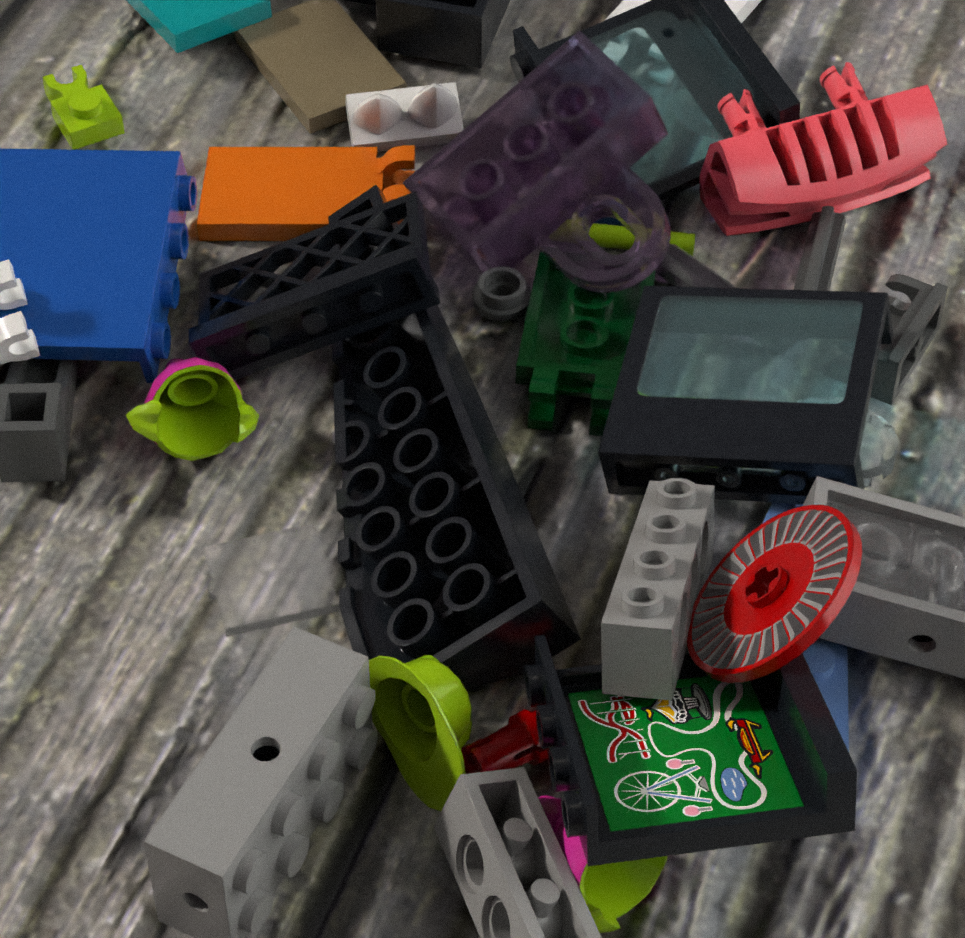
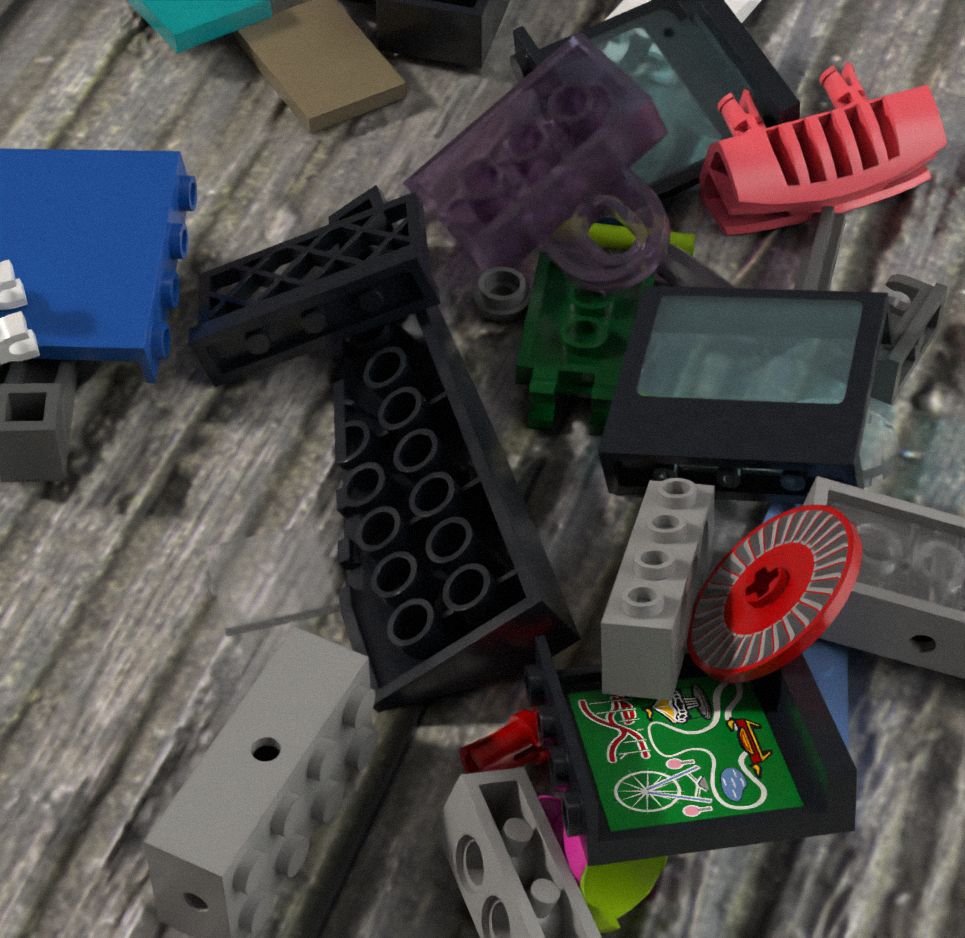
(82, 112): lime plate -> none
(194, 410): lime hat -> none
(291, 189): orange tile -> none
(404, 116): white tile -> none
(424, 722): lime piece -> none

